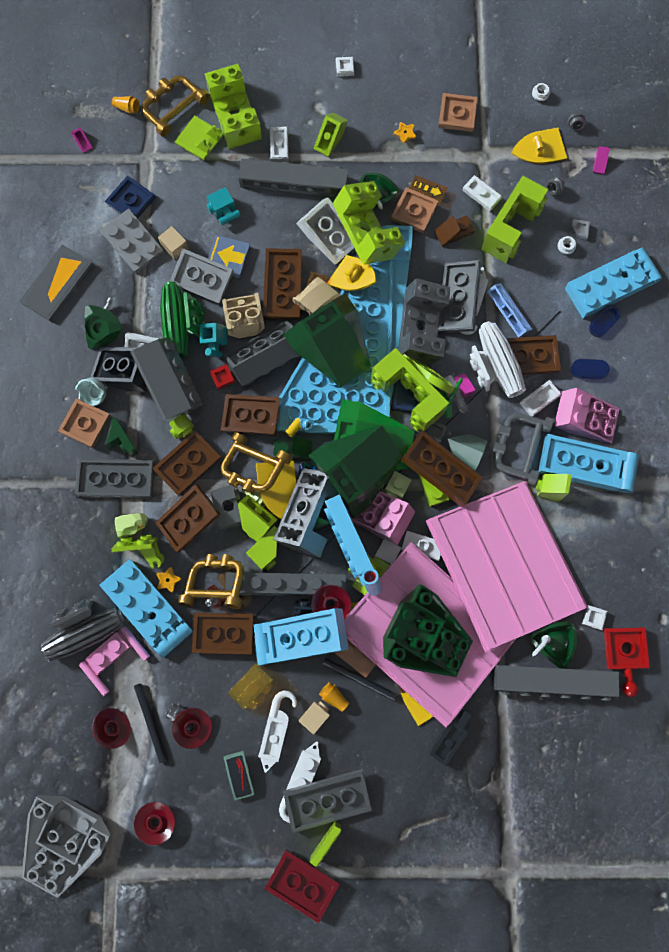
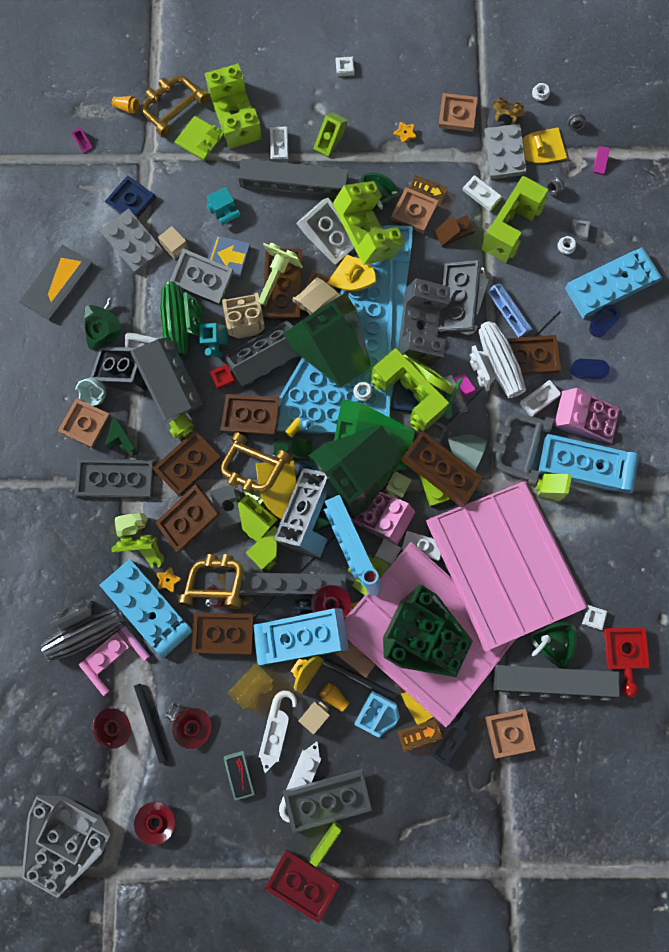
(278, 266): none -> yellowish green piece
(306, 672): none -> yellow shield
(363, 386): none -> white plate
(377, 715): none -> medium azure slope
(420, 735): none -> clear orange tile
(503, 106): none -> pearl gold plate
(505, 151): none -> light grey plate
(510, 733): none -> nougat plate

